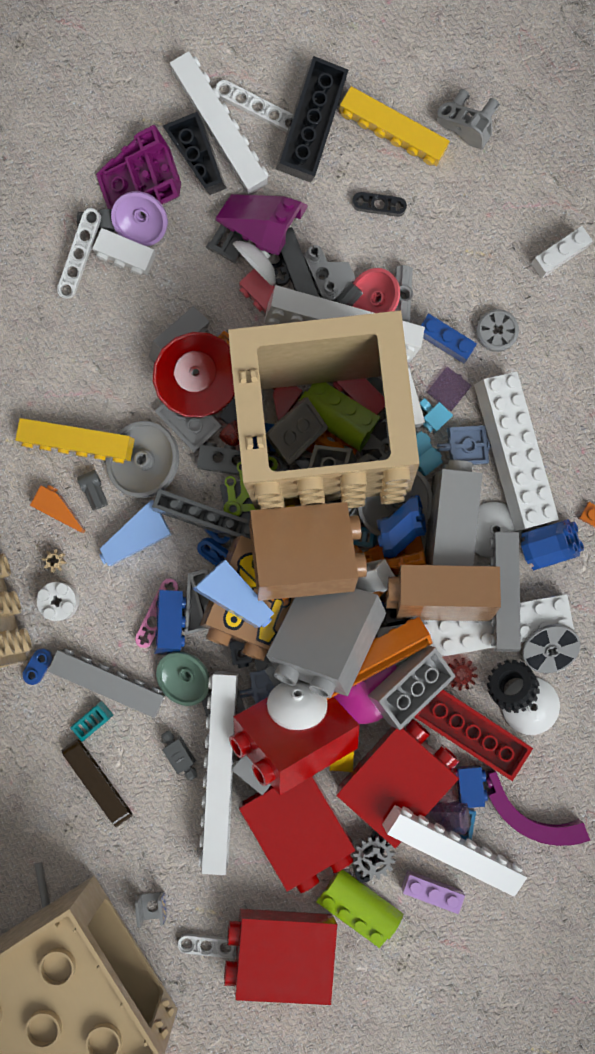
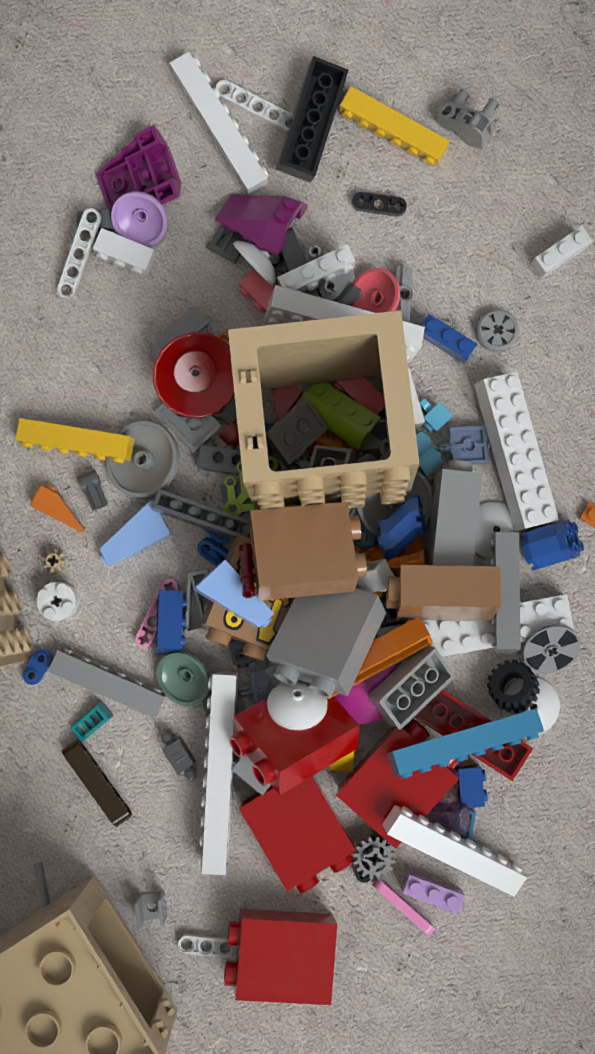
(194, 145): black wedge -> none
(247, 575): none -> dark red pin
(319, 270): none -> white brick
(360, 908): lime brick -> none
(405, 907): none -> bright pink beam
(449, 388): clear purple piece -> none
(465, 742): none -> dark azure brick
(466, 668): clear red gear -> none
(551, 834): magenta arch -> none

